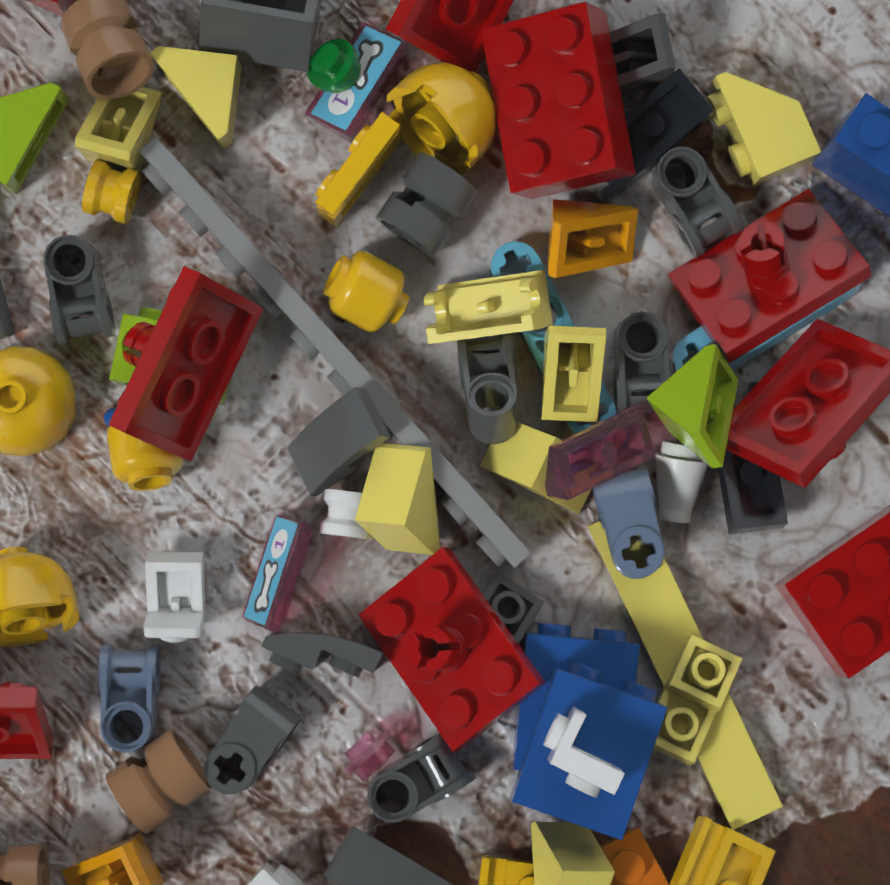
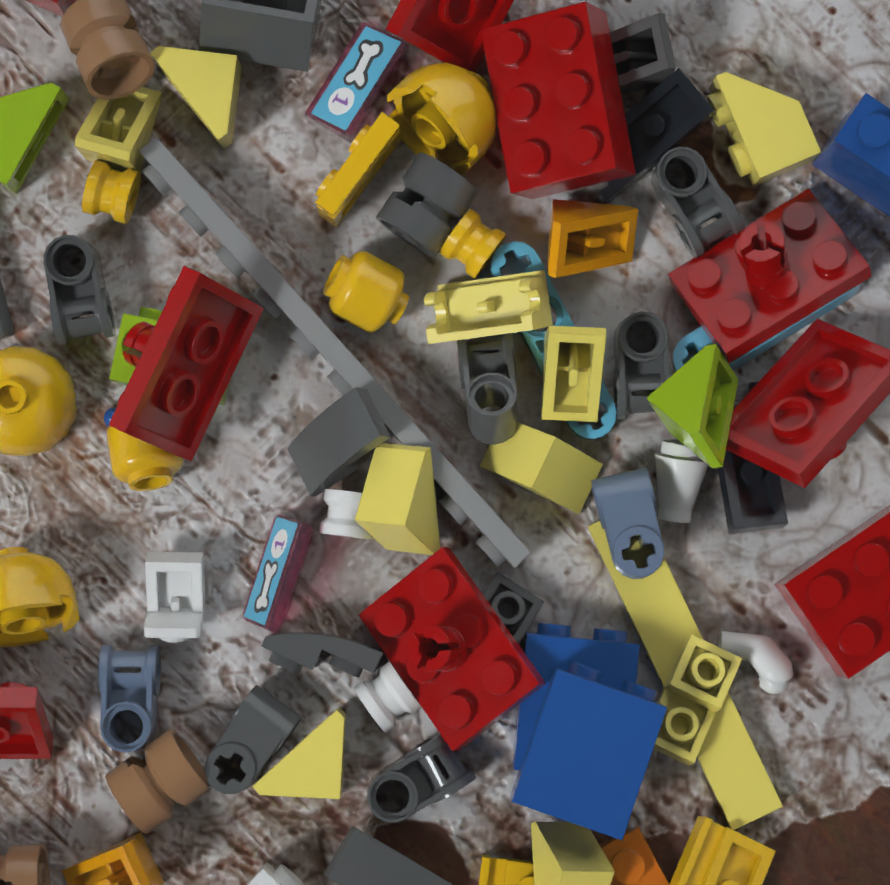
(312, 766): none -> light yellow slope
(334, 66): green plate -> none
(368, 754): clear pink plate -> none
(387, 697): none -> white wheel
(472, 243): none -> yellow wheel
(585, 770): white bracket -> none
(598, 454): clear pink slope -> none
(764, 655): none -> white arm

